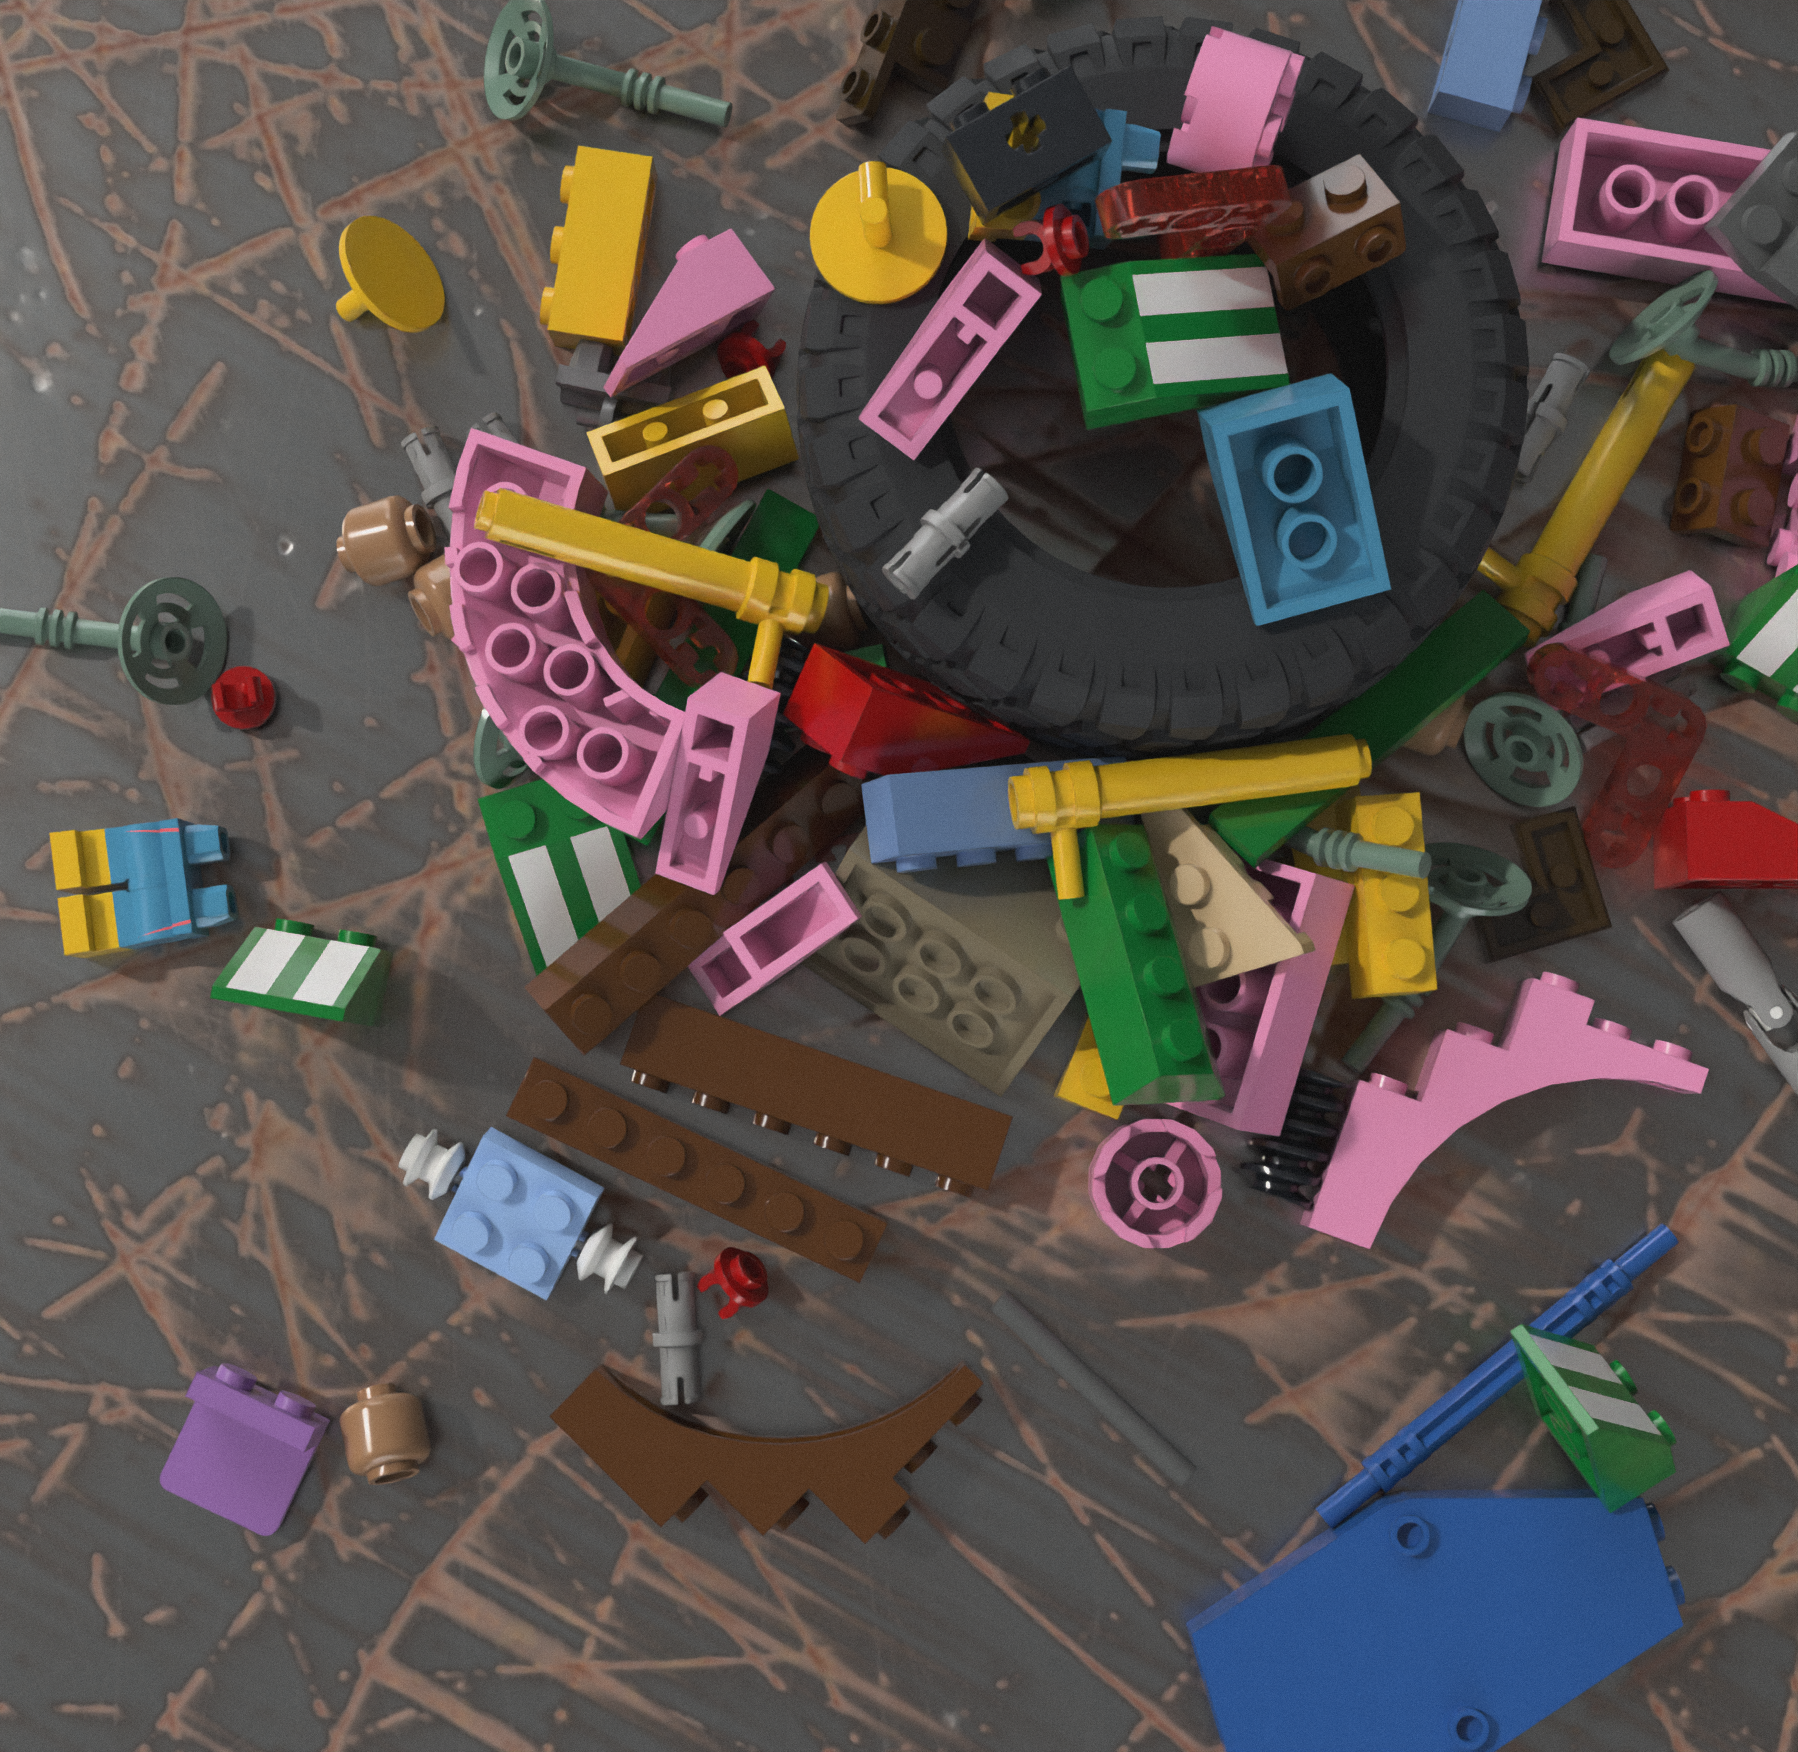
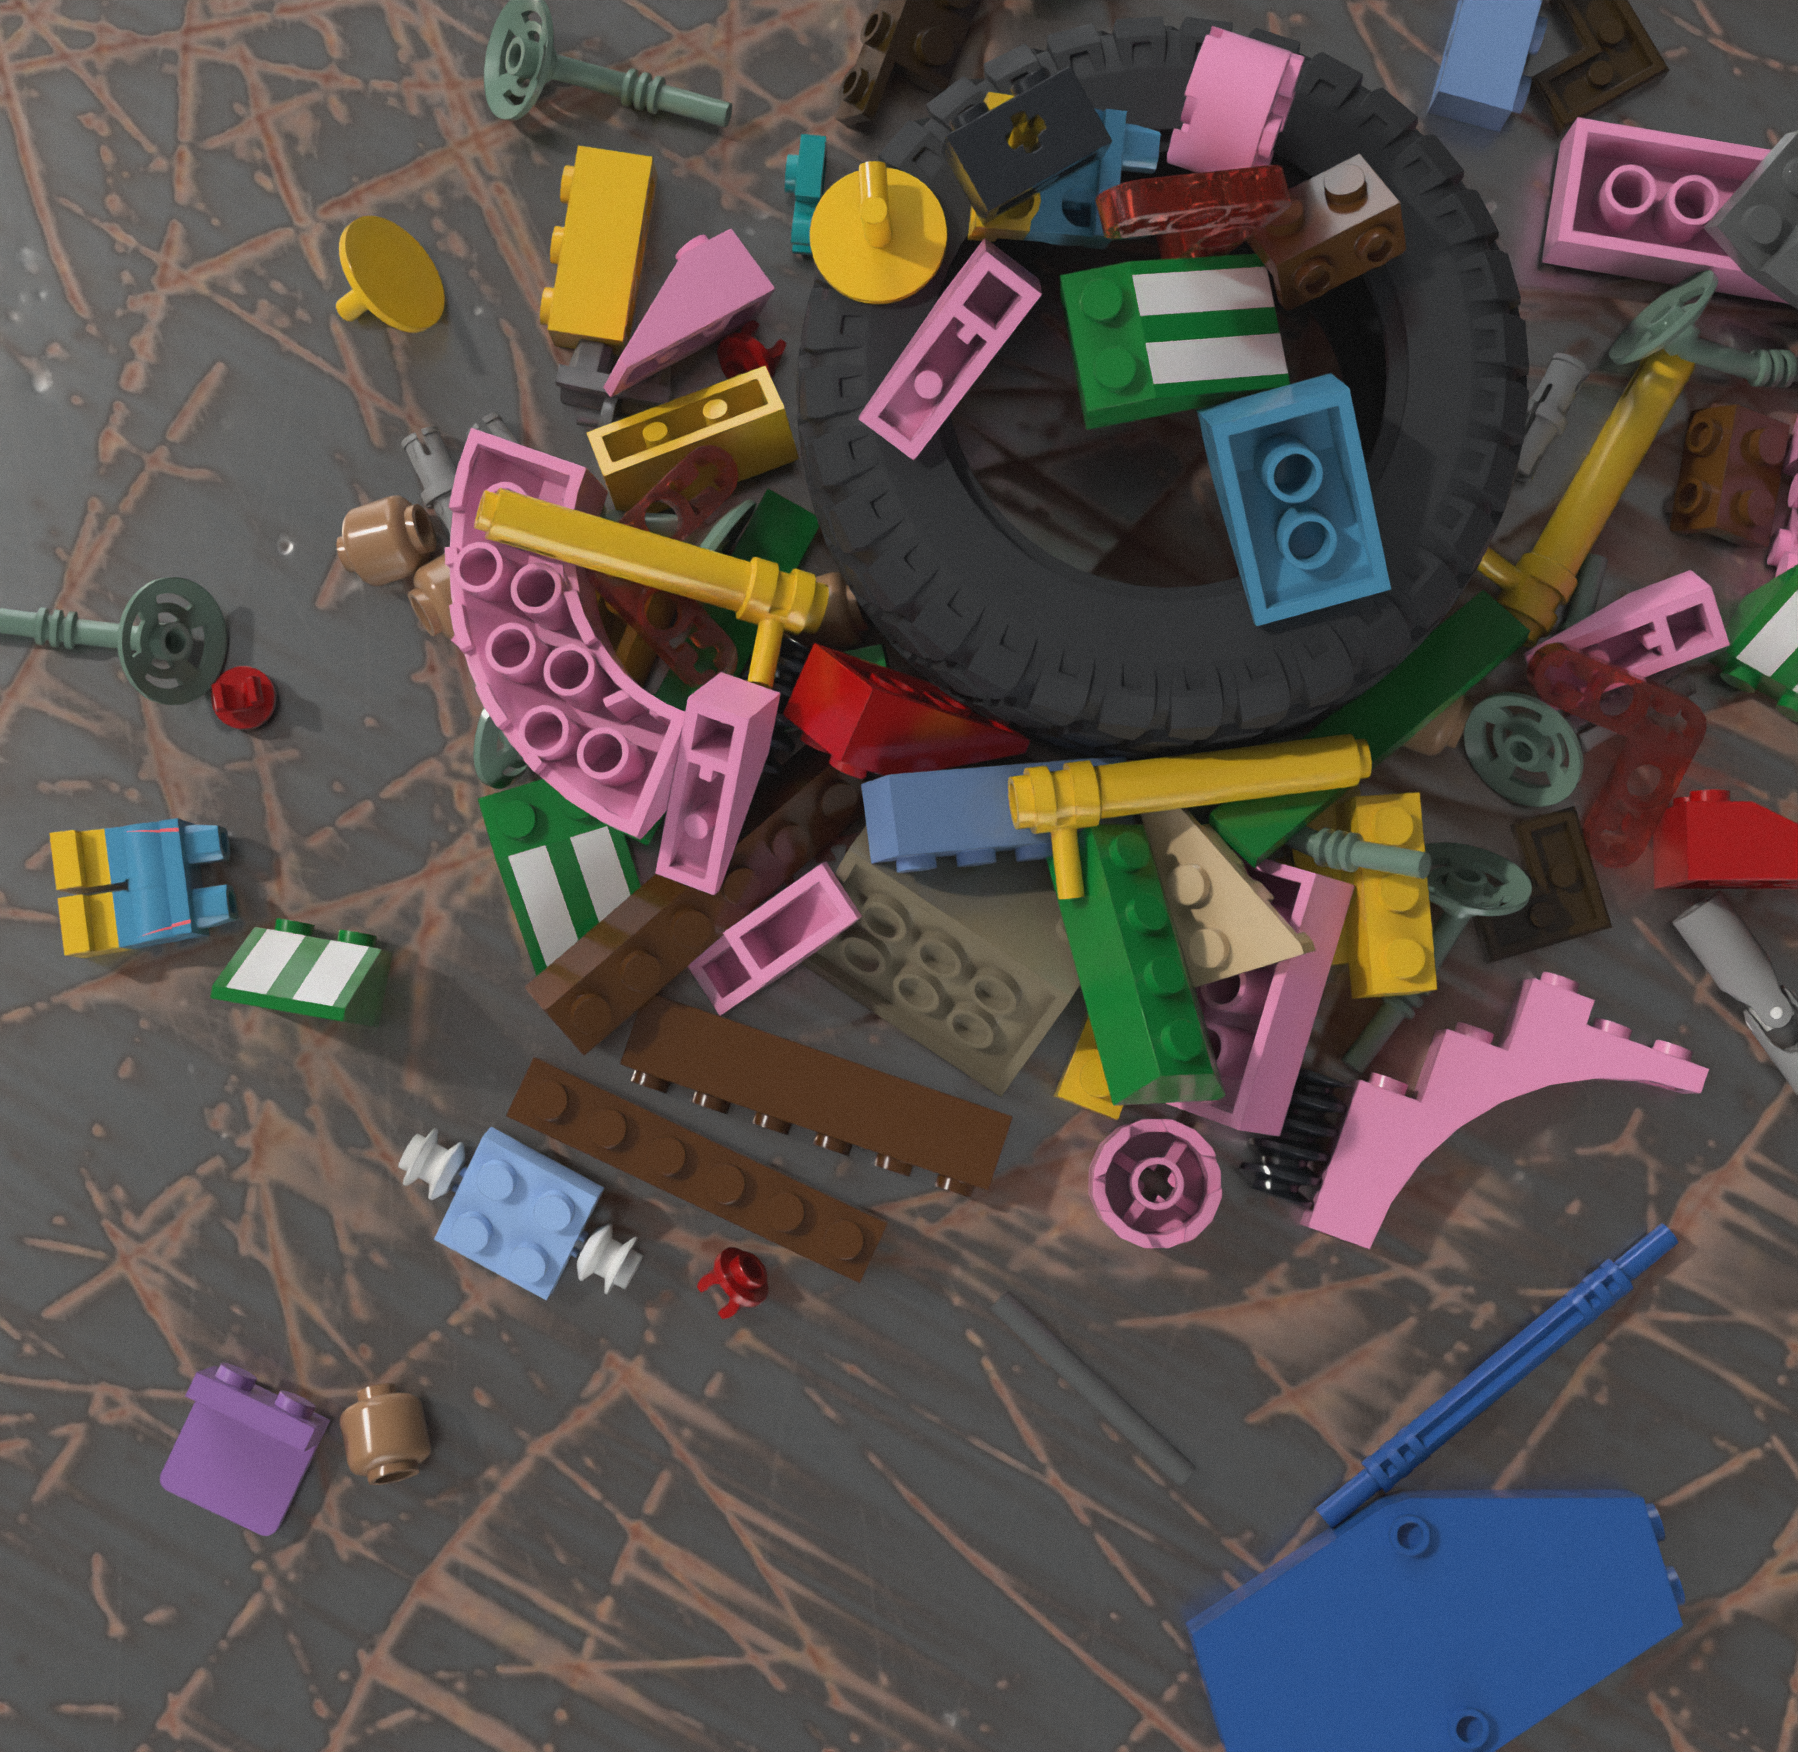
(678, 1338): light grey pin -> none
(806, 178): none -> teal plate
(852, 1470): reddish brown arch -> none
(945, 533): light grey pin -> none
(1063, 241): red plate -> none
(1595, 1415): green slope -> none

